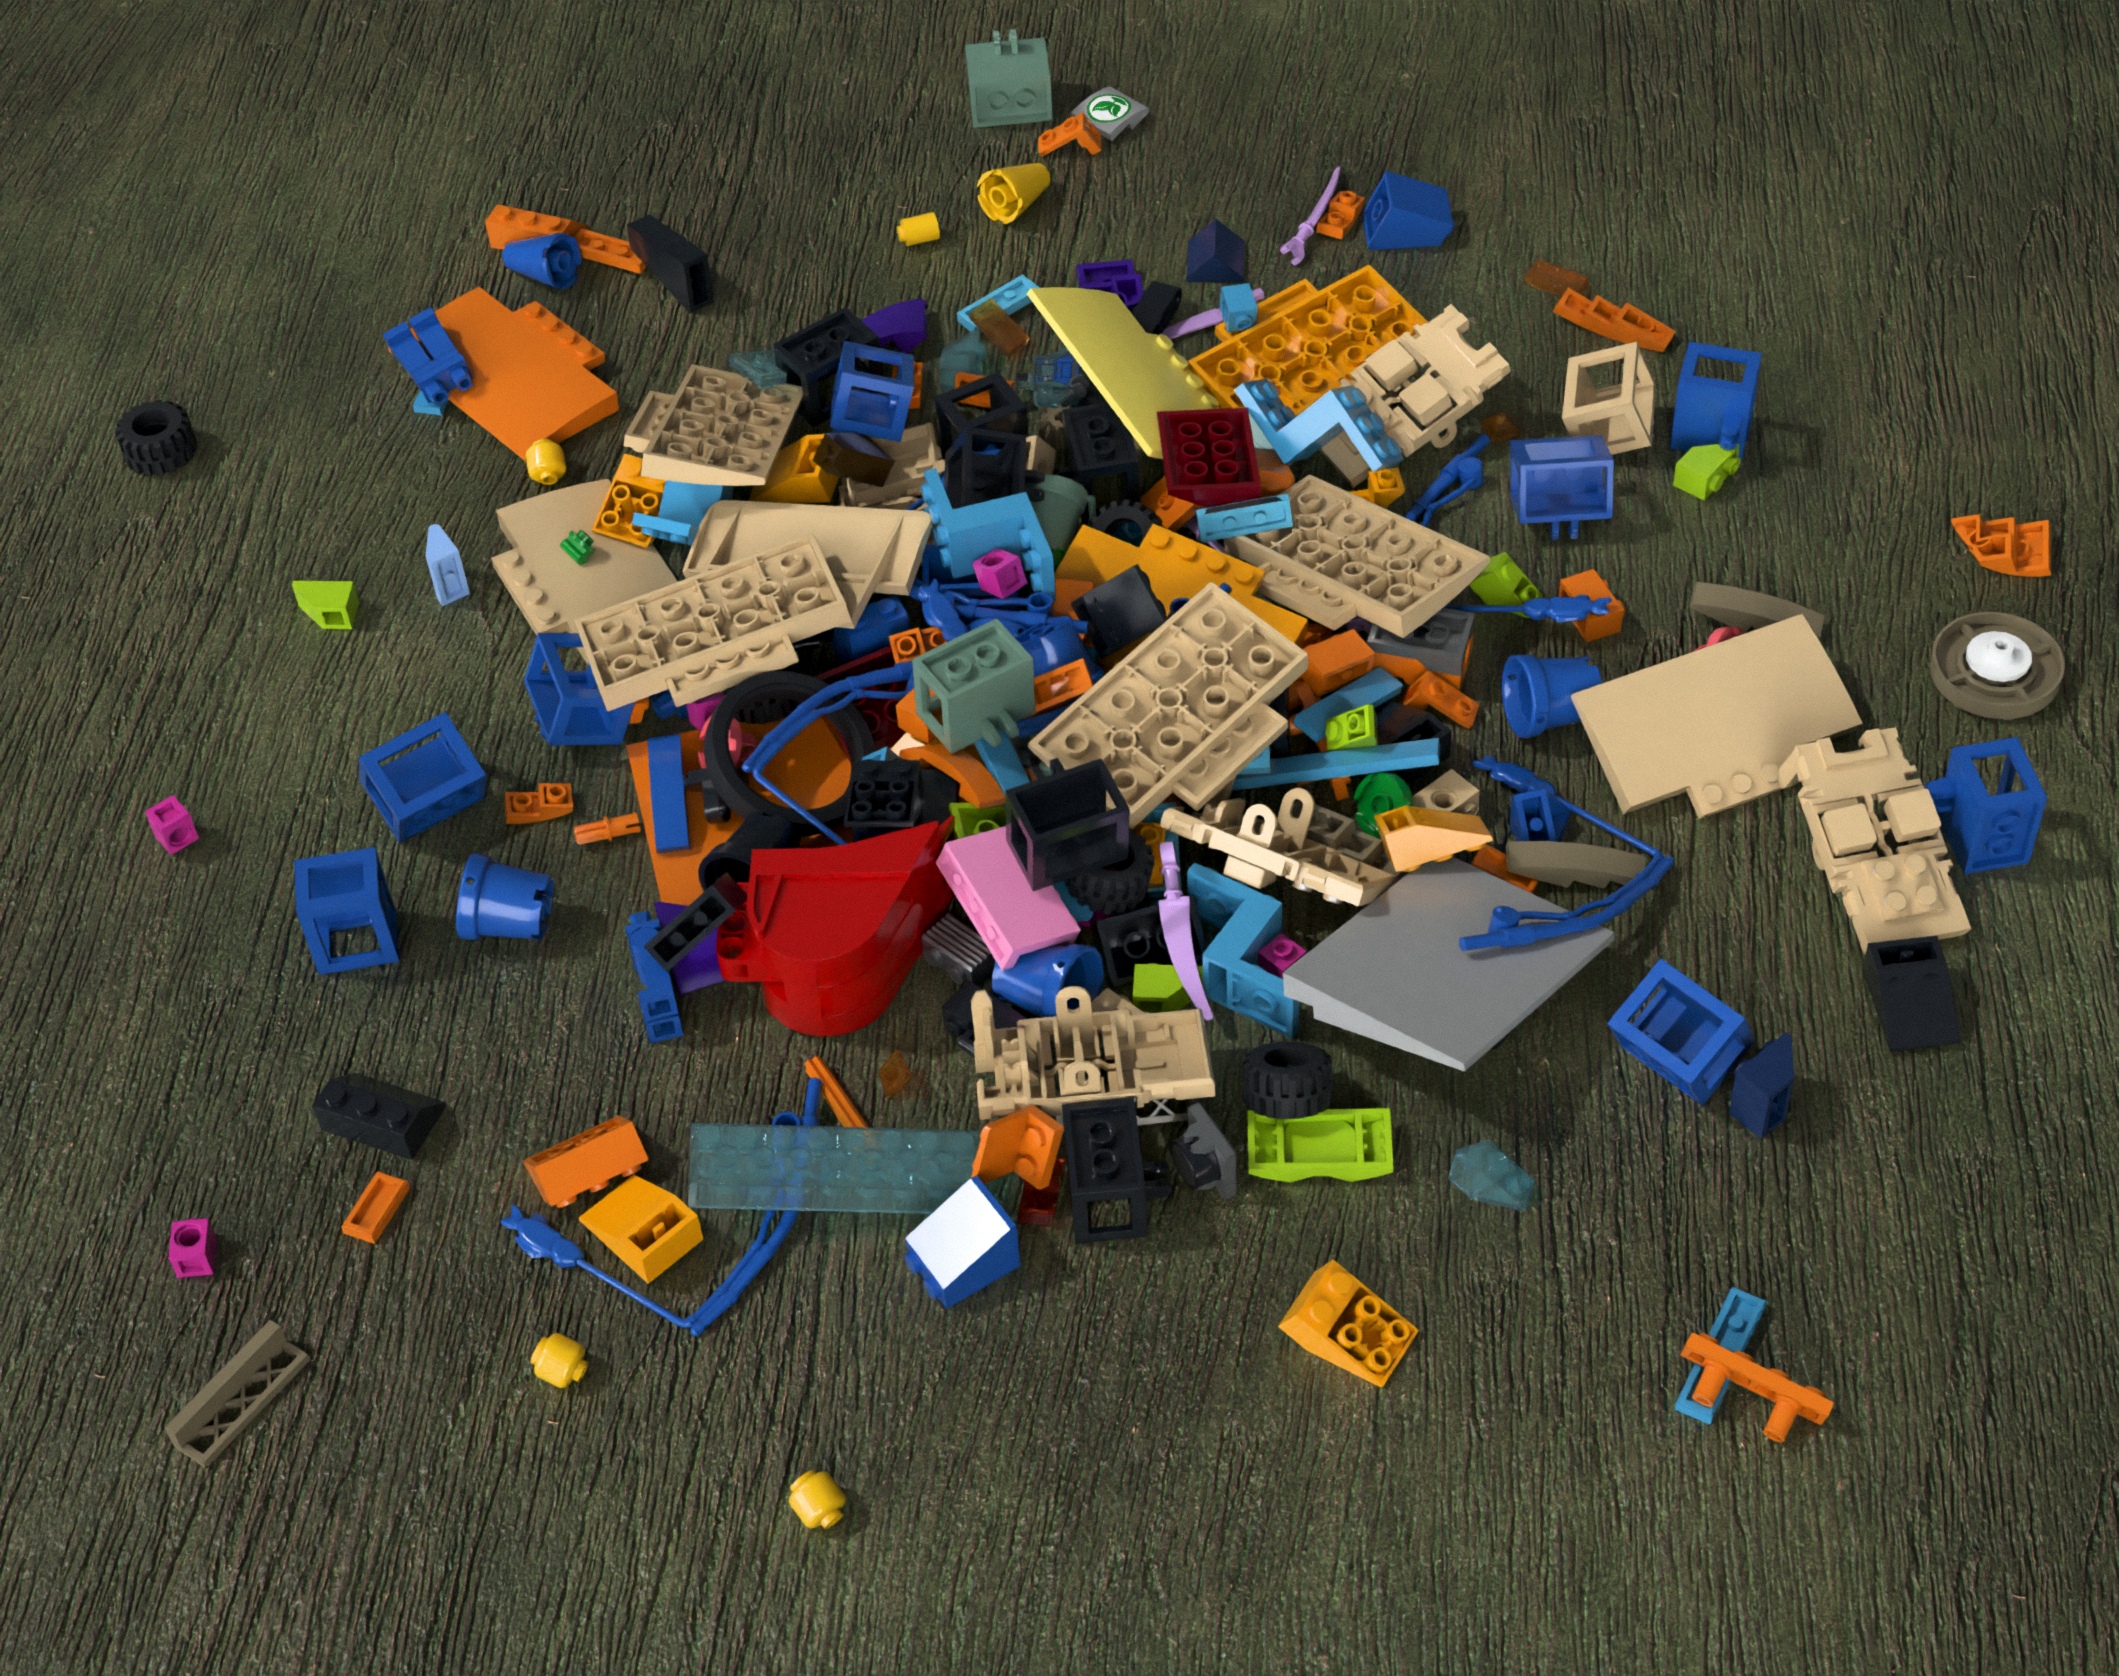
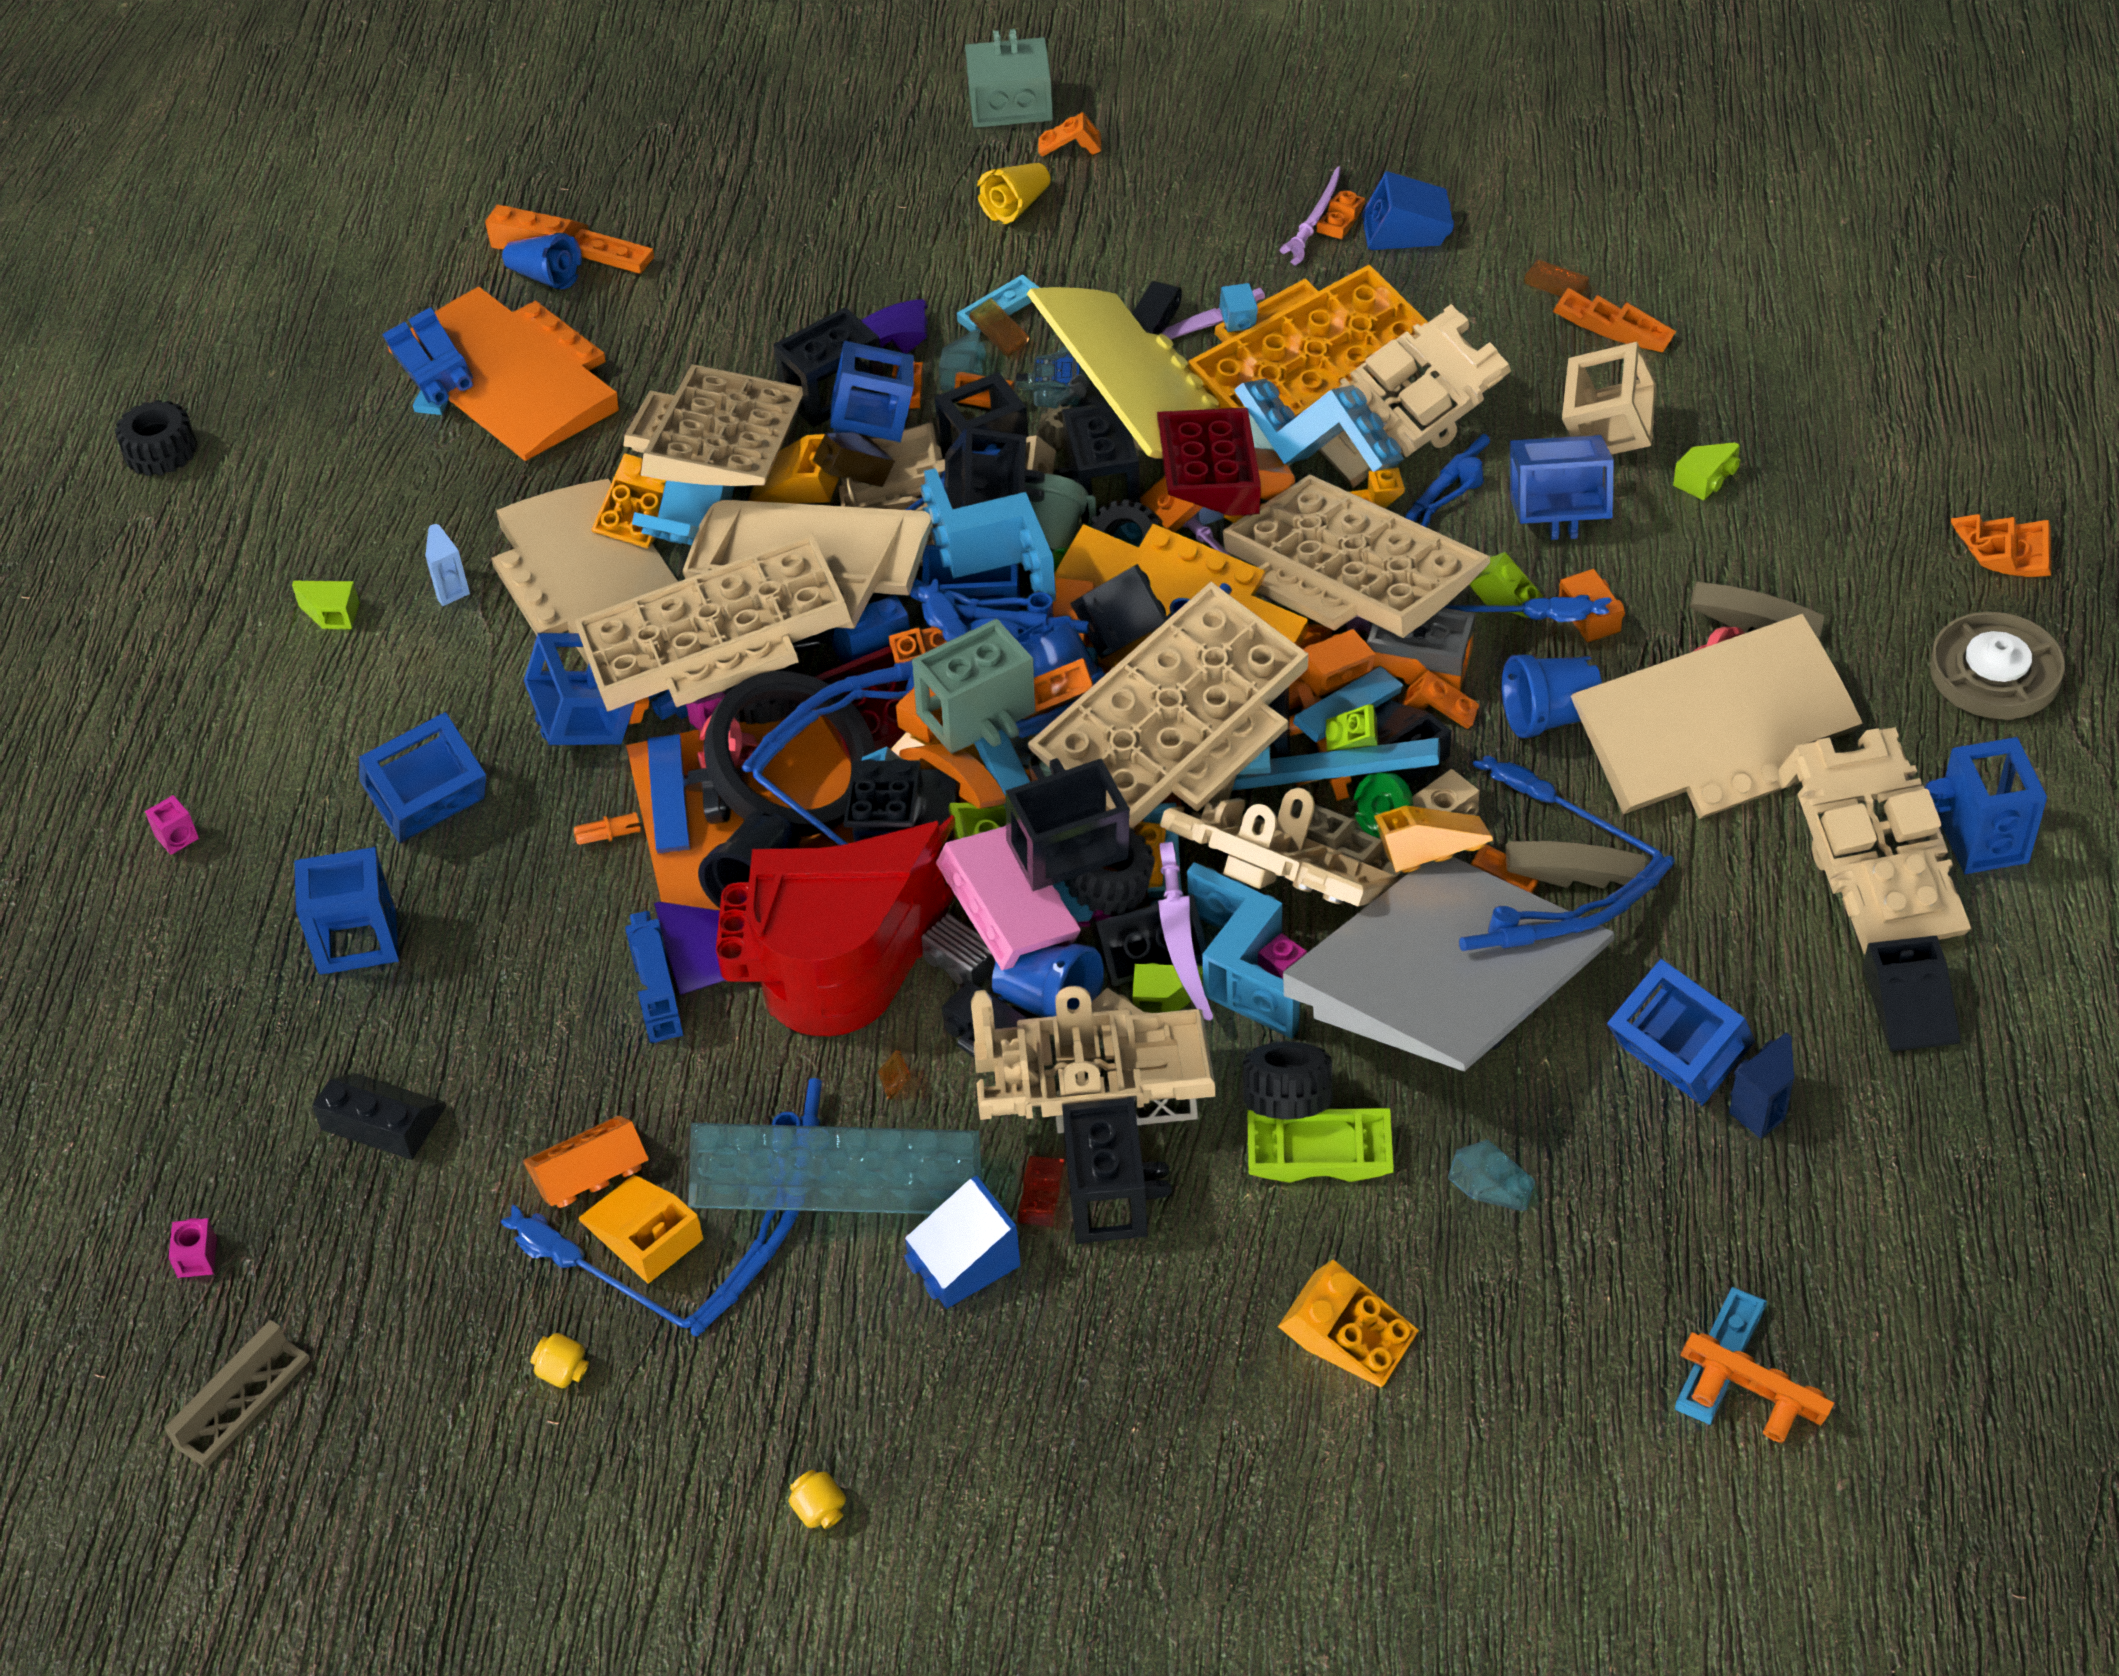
(375, 1207): orange tile -> none
(502, 901): blue piece -> none
(530, 807): orange slope -> none
(546, 461): yellow head -> none
(578, 546): green plate -> none
(673, 261): black slope -> none
(696, 922): black piece -> none
(758, 367): clear light blue plate -> none
(834, 1094): orange axle -> none
(918, 229): yellow brick -> none
(999, 573): dark pink brick -> none
(1019, 1144): orange bracket -> none
(1111, 111): slope -> none
(1112, 277): dark purple slope -> none
(1205, 1155): piece -> none
(1215, 255): dark blue slope -> none
(1244, 518): medium azure plate -> none
(1500, 427): clear orange slope -> none
(1538, 816): blue slope -> none
(1714, 409): blue piece -> none

